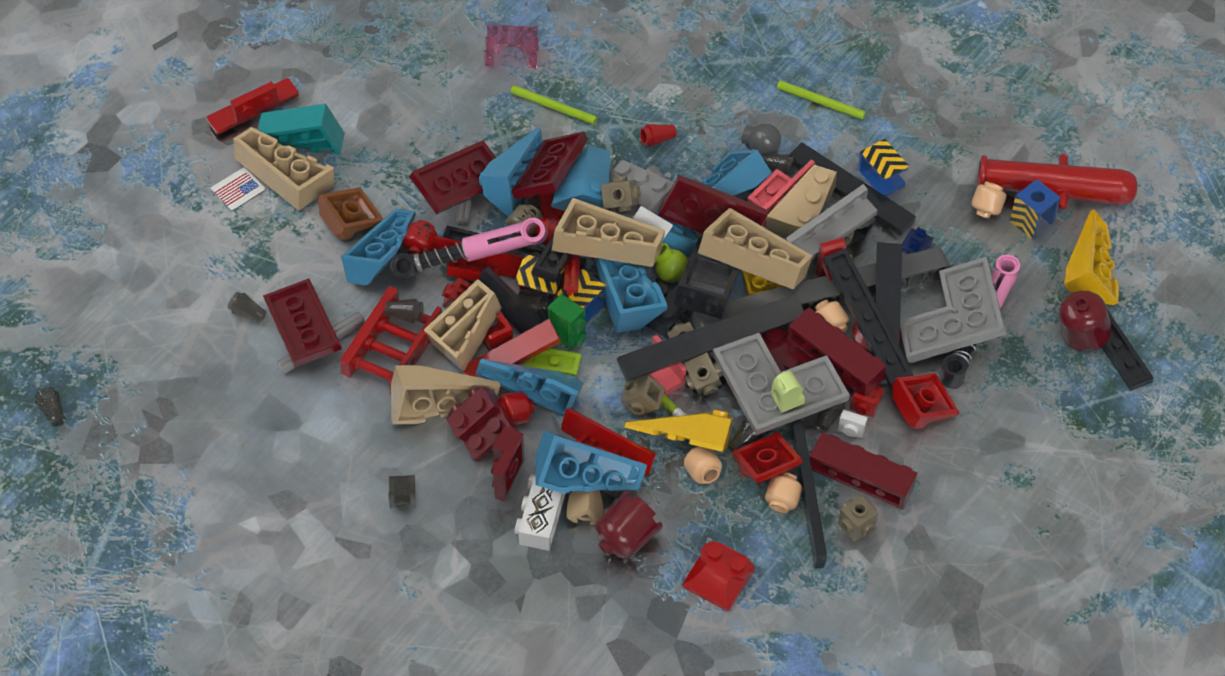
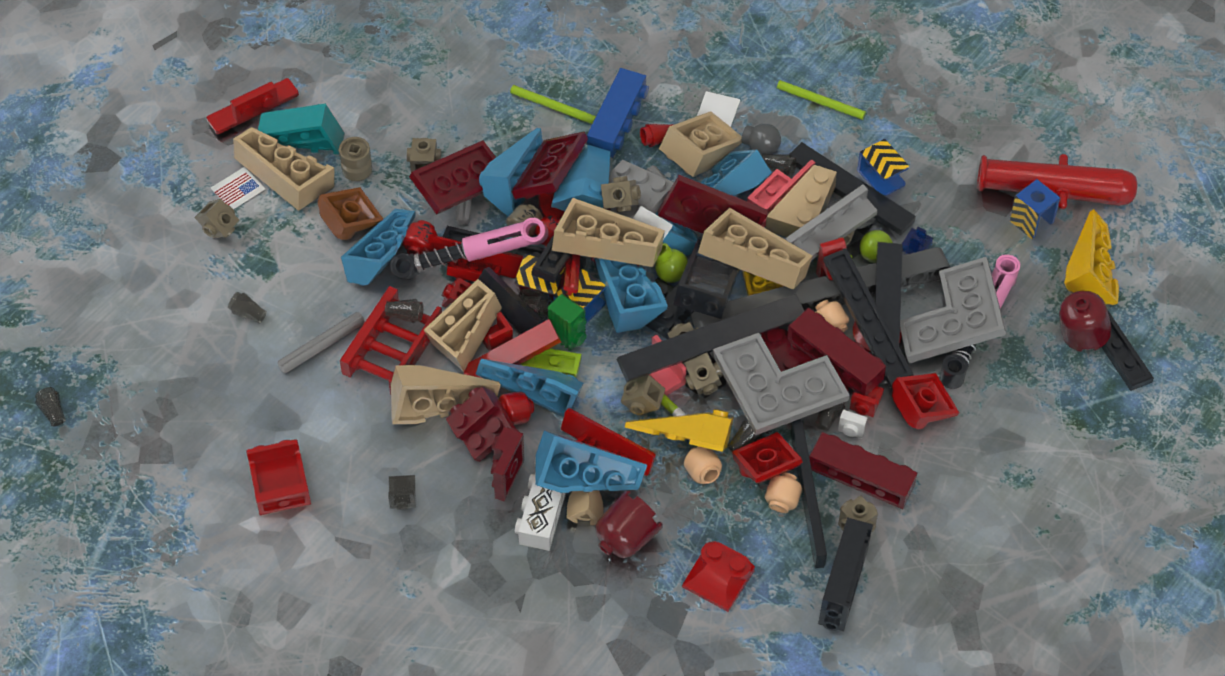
(217, 219): none -> dark tan brick
(278, 477): none -> red panel
(302, 322): dark red tile -> none
(355, 158): none -> dark tan wheel
(422, 152): none -> dark tan brick
(517, 36): clear pink piece -> none
(618, 110): none -> blue brick
(699, 143): none -> tan slope
(720, 105): none -> white sticker
(787, 391): yellowish green leg -> none
(845, 574): none -> black door
(869, 242): none -> lime piece
(988, 199): light nougat head -> none

